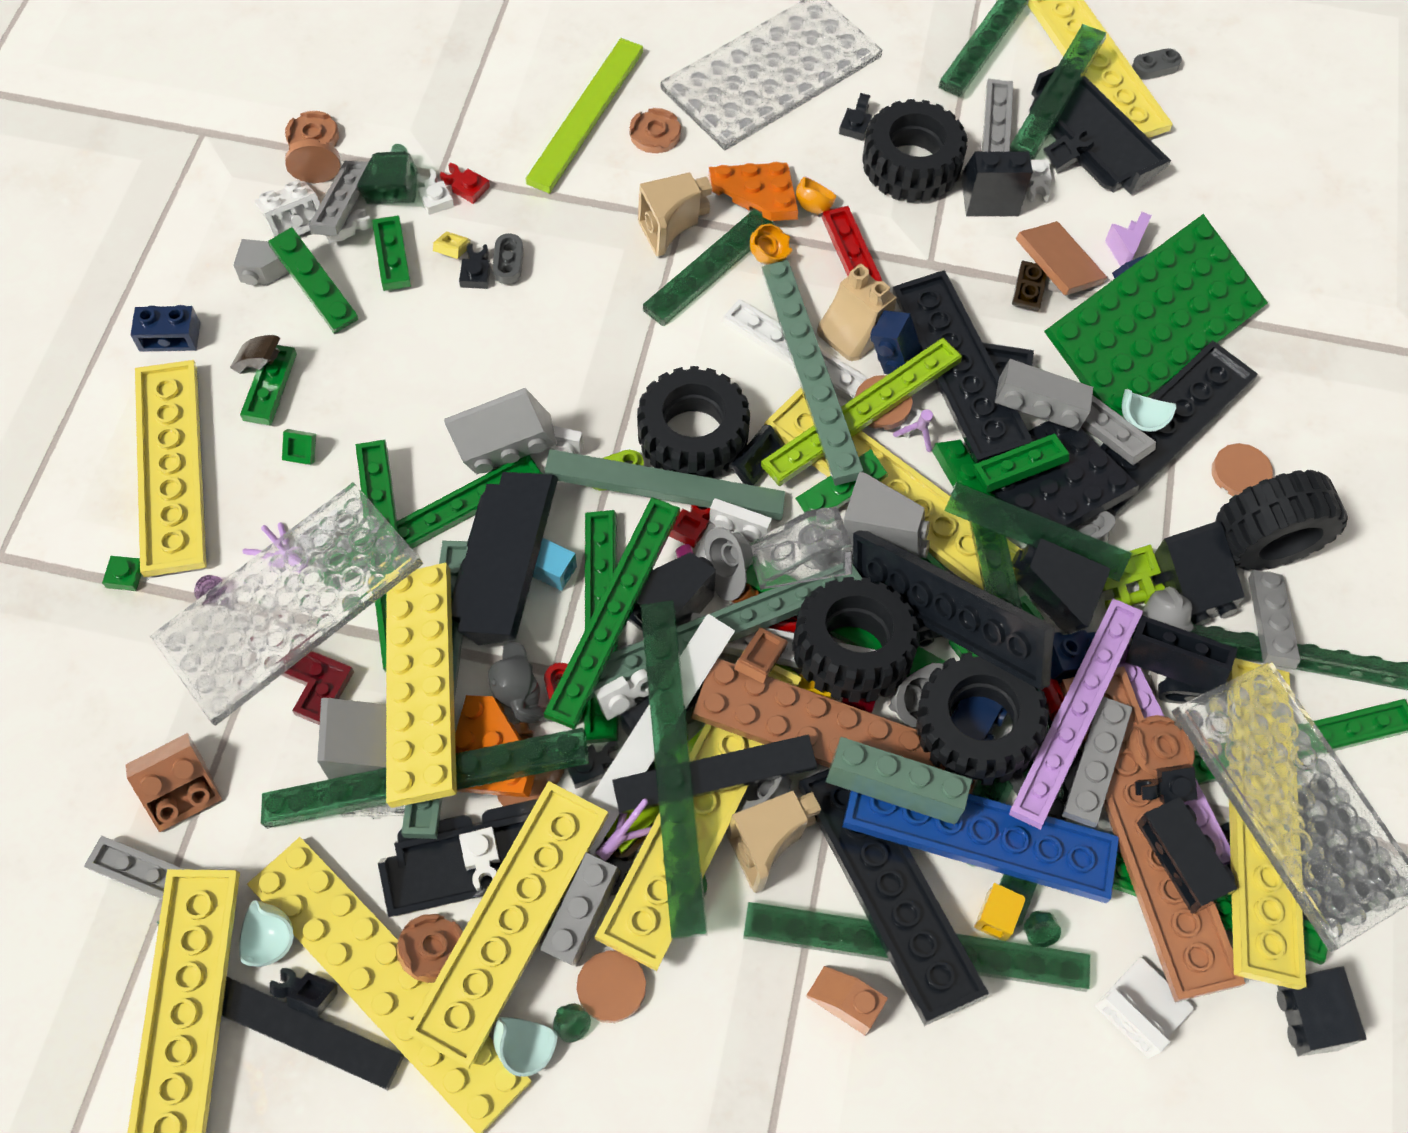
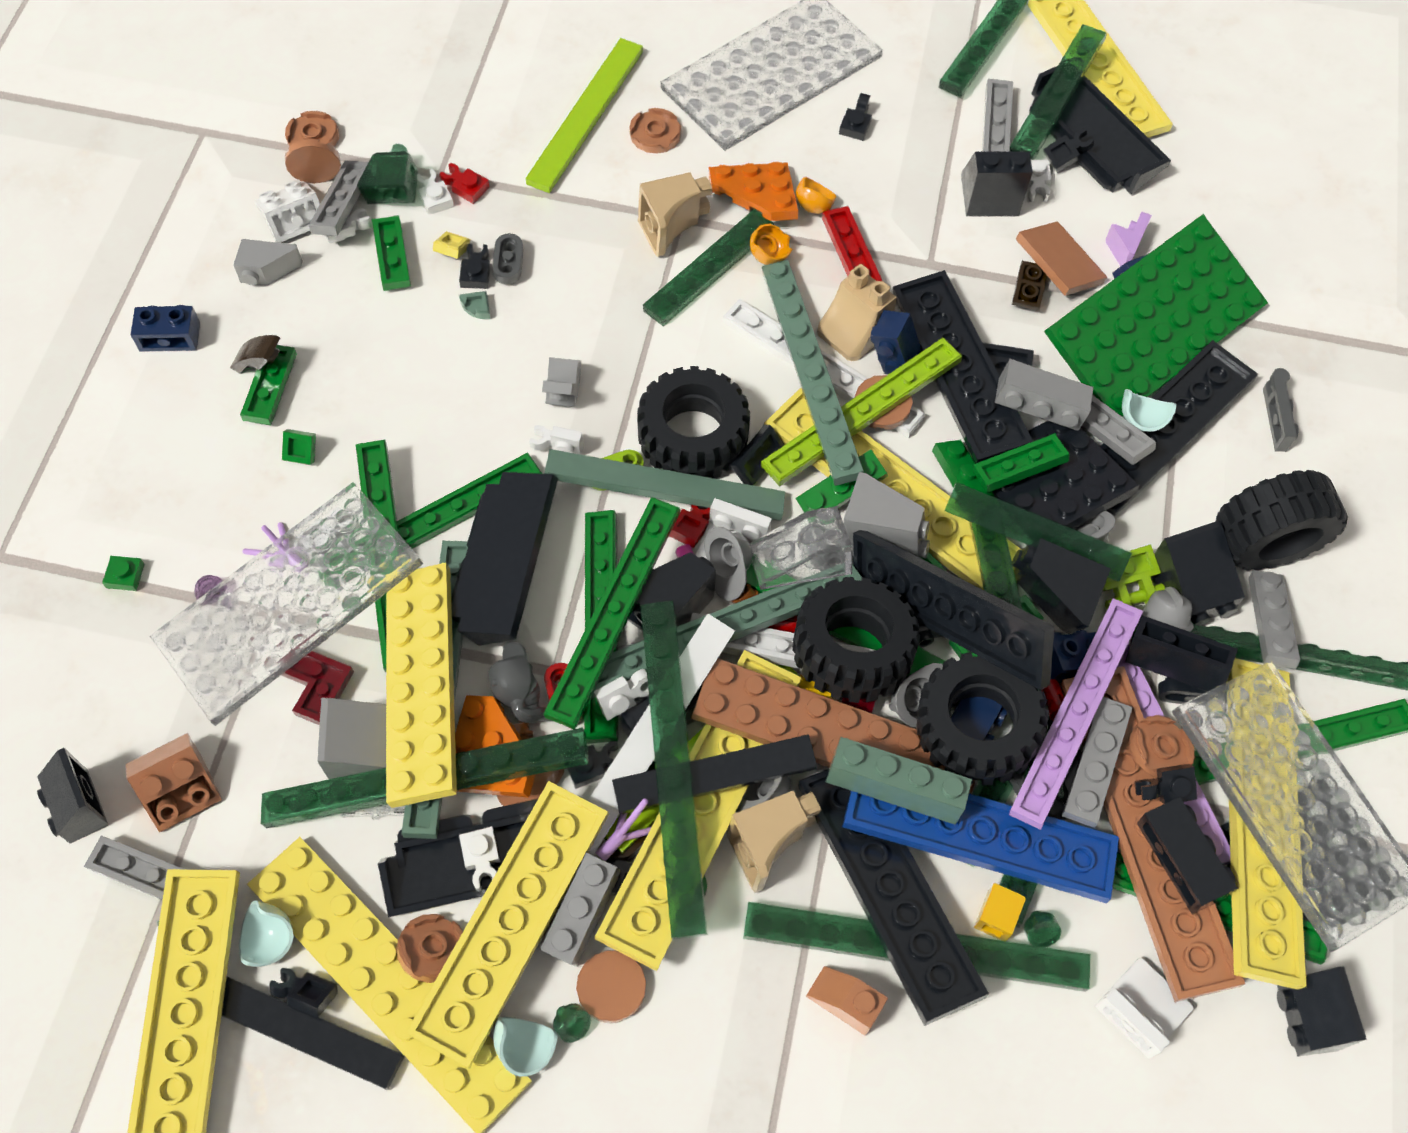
(70, 798): none -> black slope
(169, 469): light yellow plate -> none
(313, 280): green plate -> none
(475, 304): none -> sand green tile
(501, 431): light grey slope -> none
(554, 564): medium azure brick -> none
(562, 381): none -> light grey brick
(761, 655): nougat tile -> none
(919, 126): black tyre -> none
(922, 424): lavender plant -> none
(1157, 63): dark grey plate -> none
(1240, 467): nougat tile -> none
(1280, 410): none -> dark grey plate

